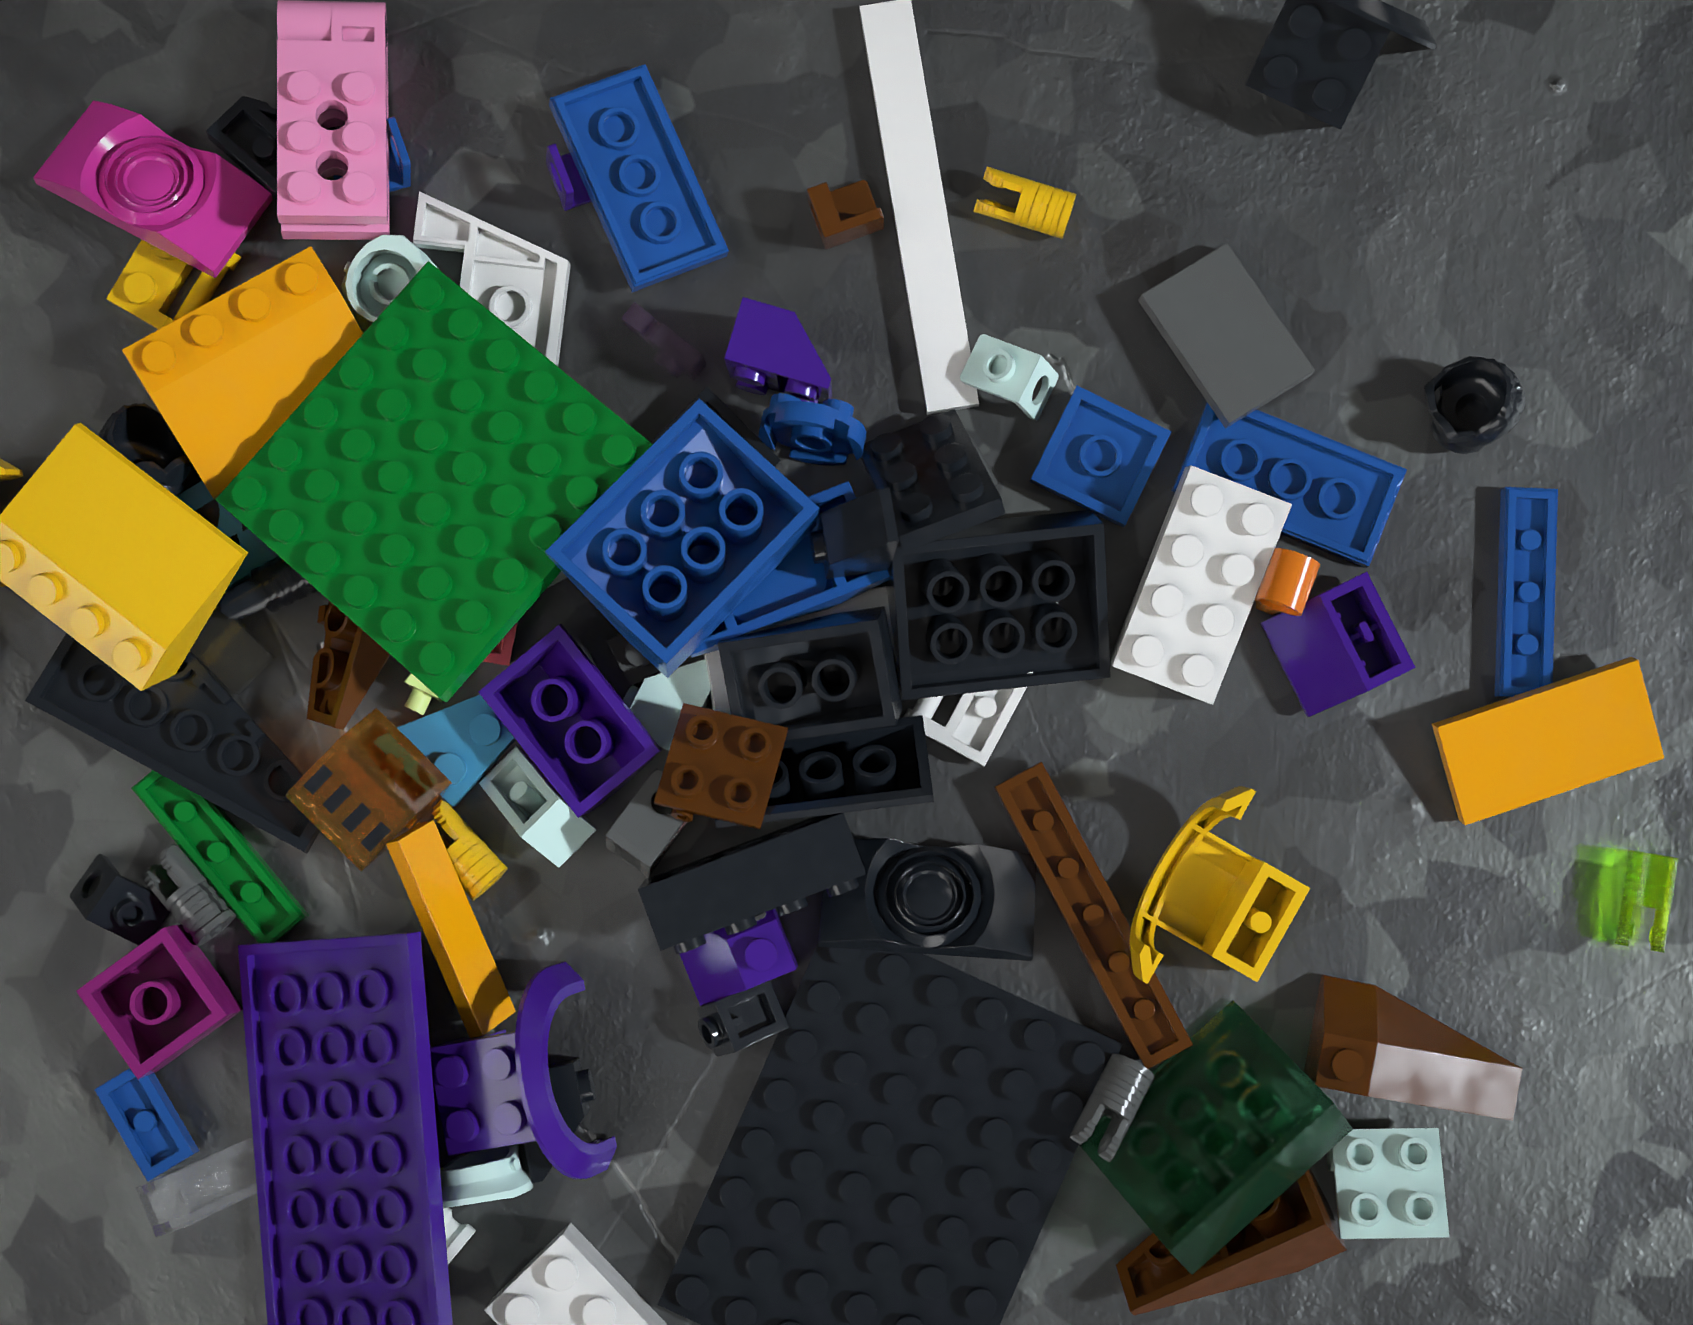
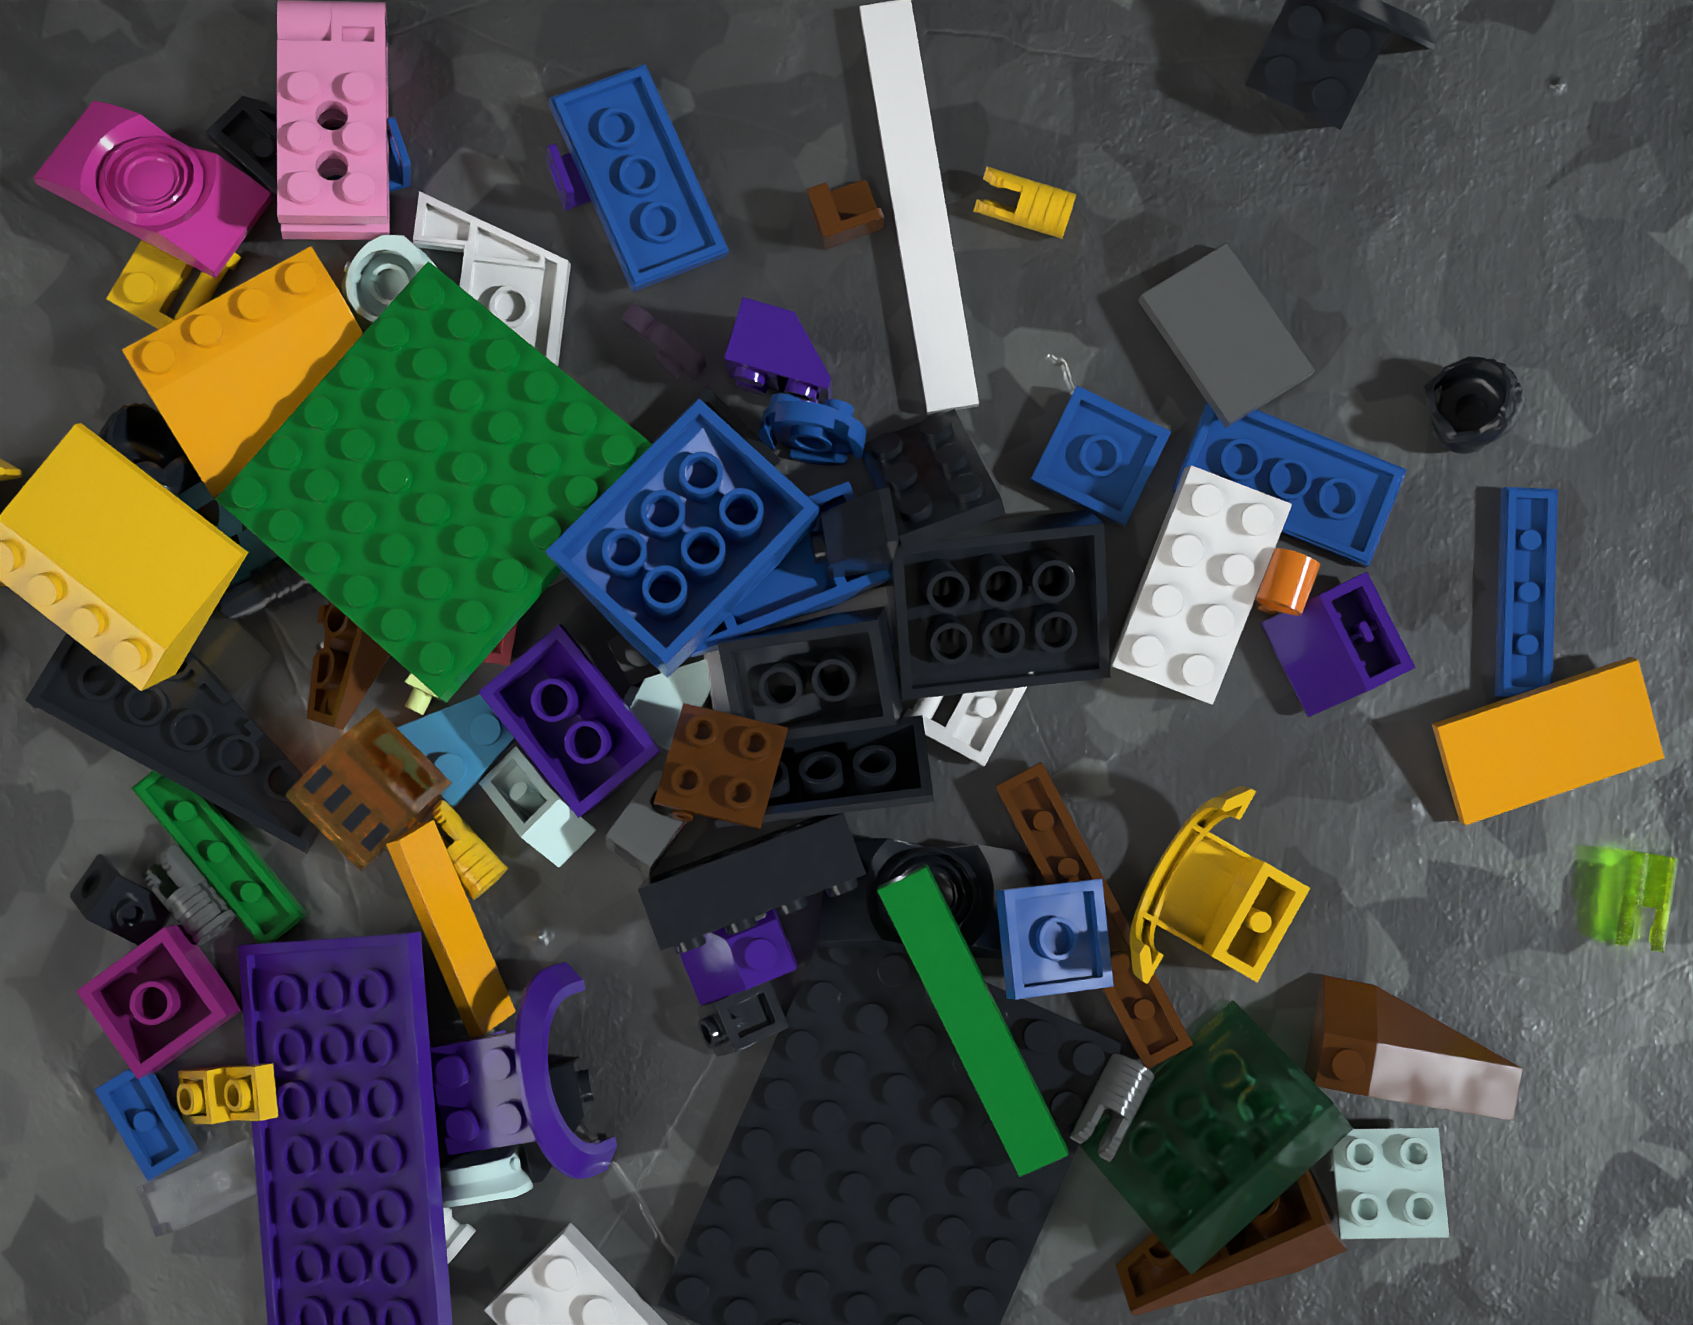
(227, 1094): none -> yellow slope
(972, 1020): none -> green tile
(1010, 374): light aqua bracket -> none
(1054, 938): none -> blue plate

